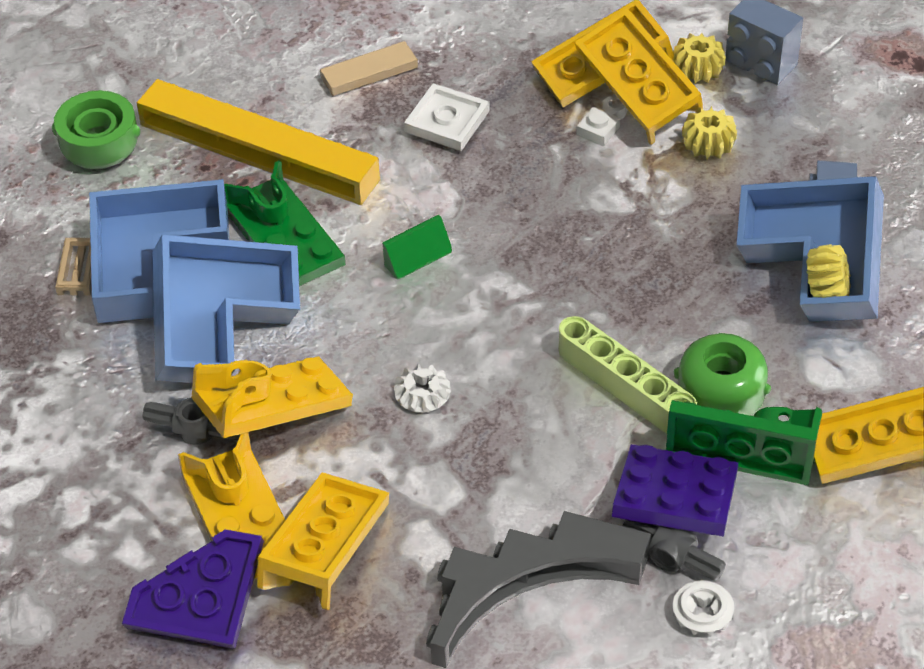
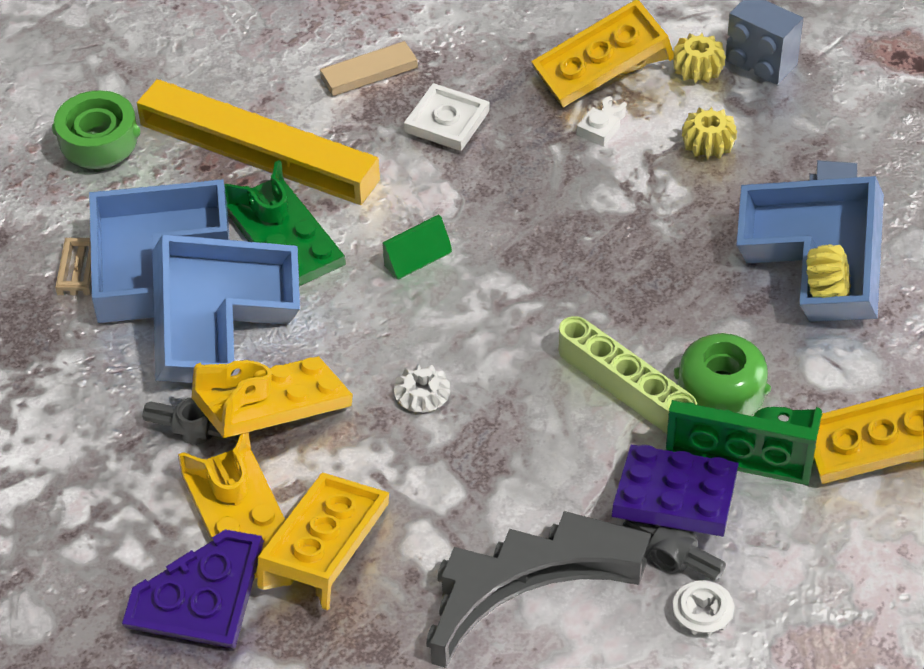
(639, 72): yellow plate -> none

